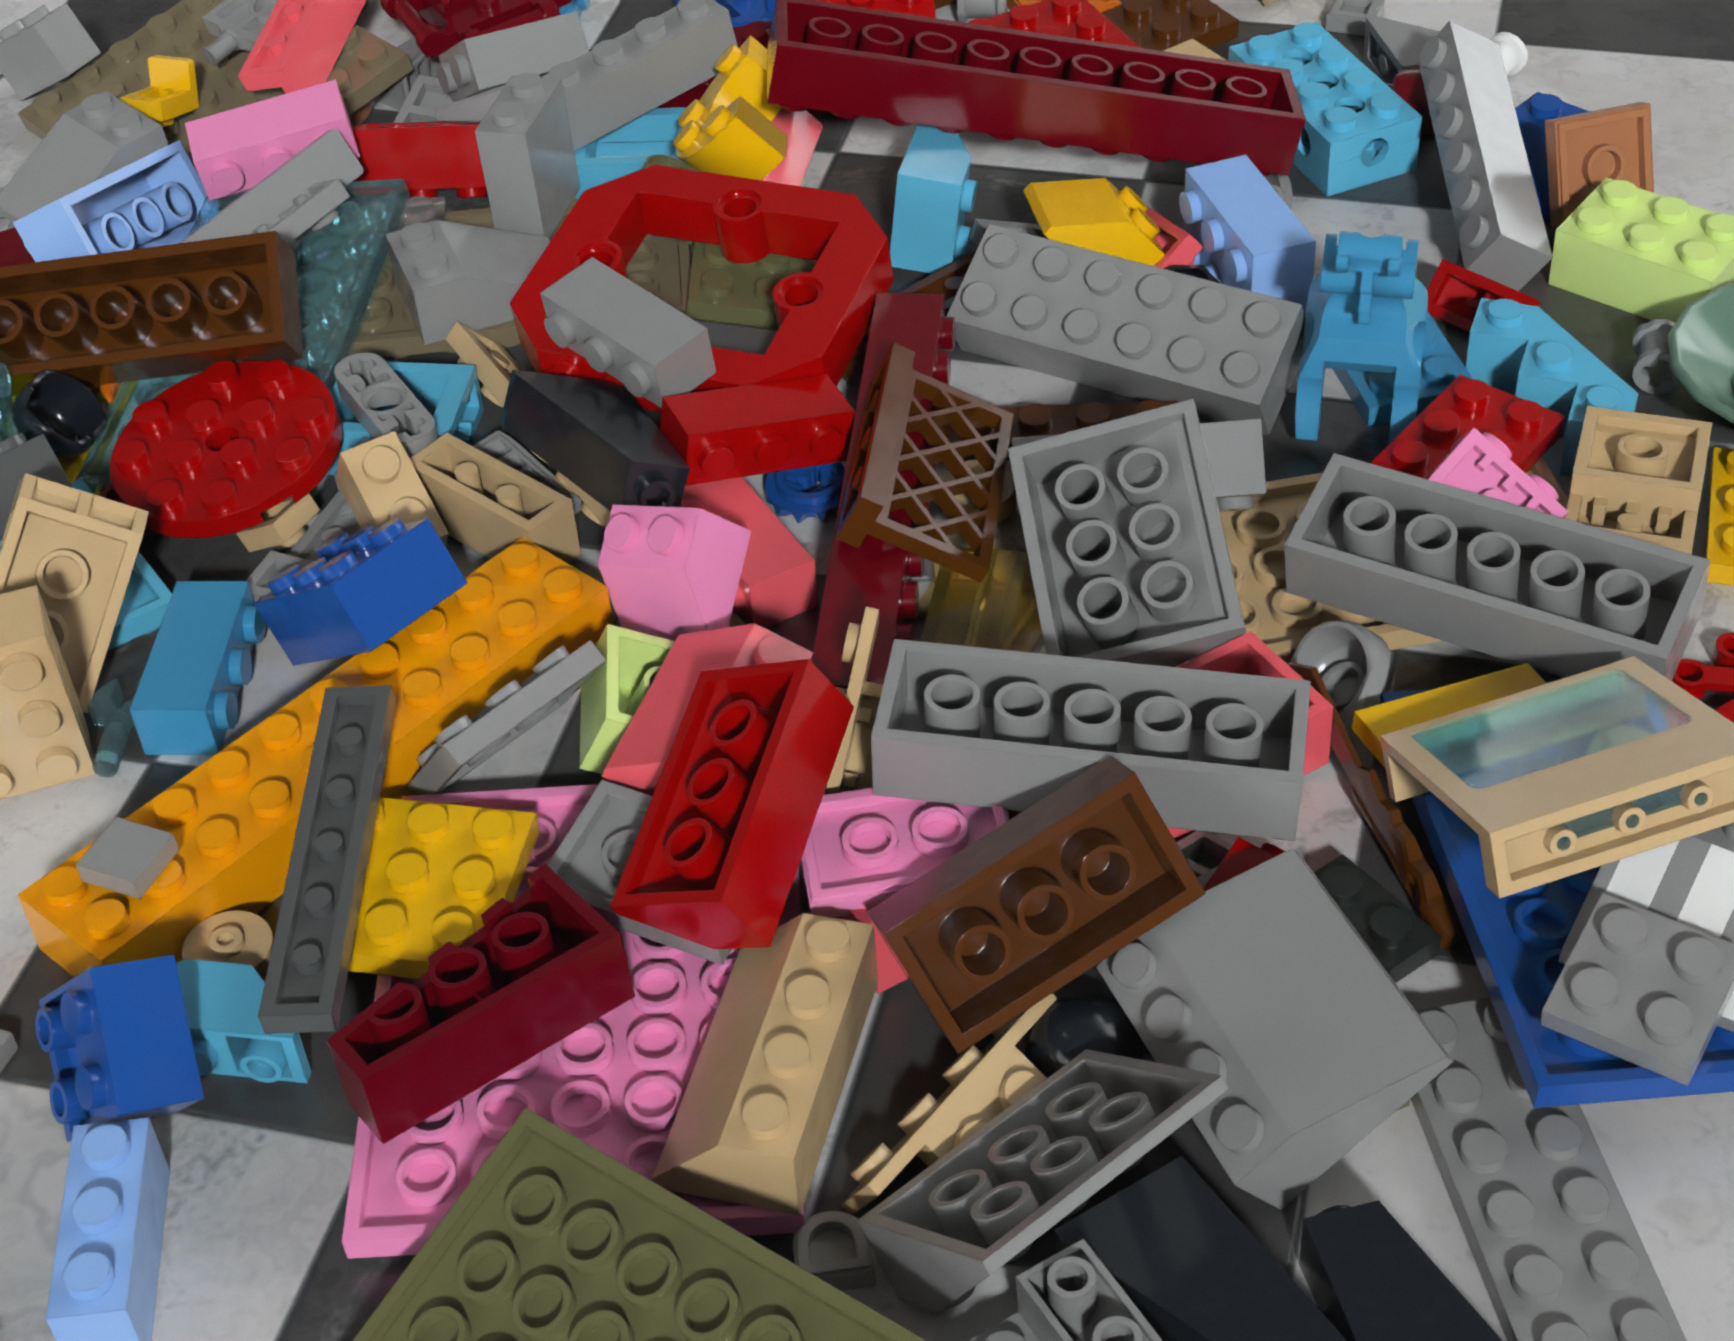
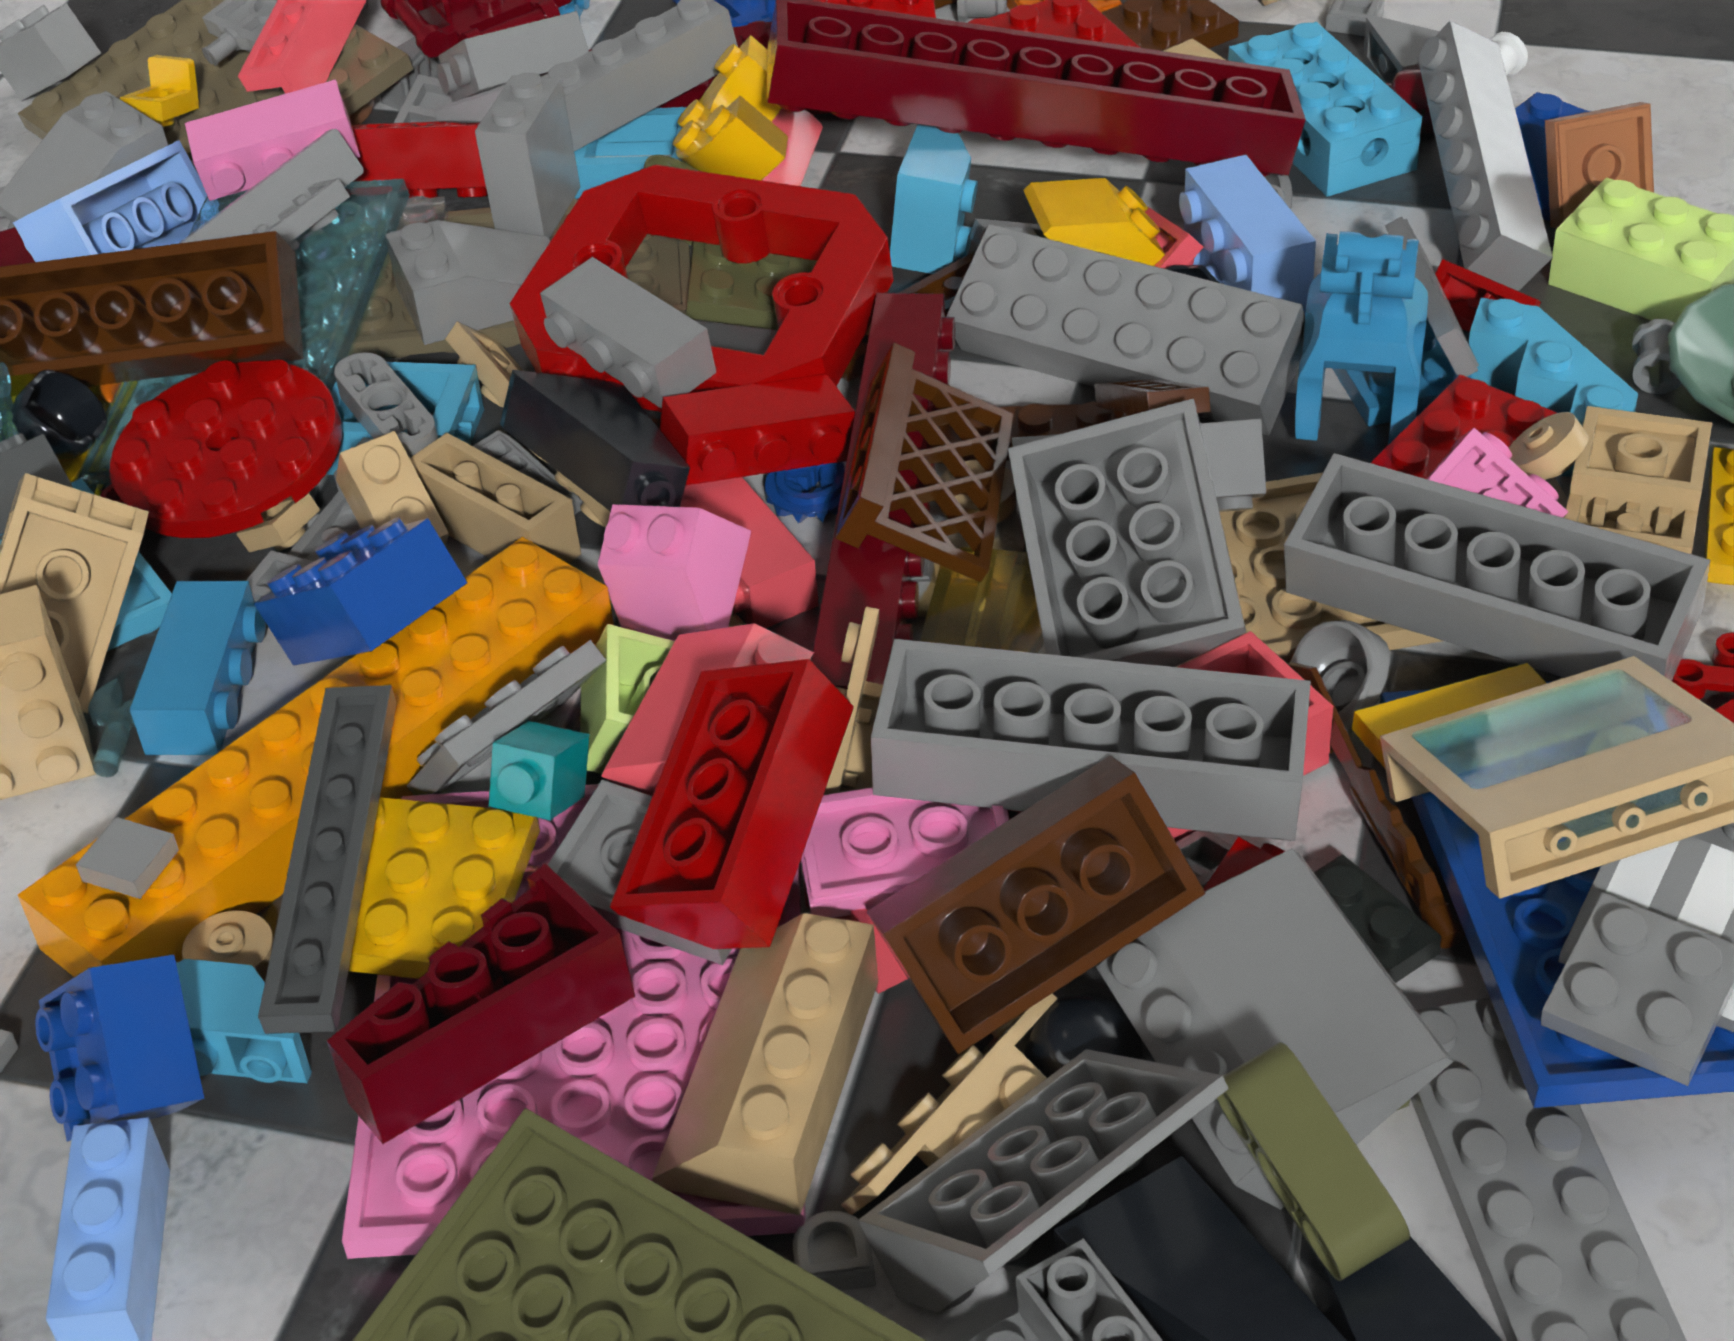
(538, 770): none -> teal brick
(1148, 394): none -> reddish brown plate
(1311, 1162): none -> olive beam
(1439, 310): none -> light grey tile
(1550, 445): none -> tan wheel

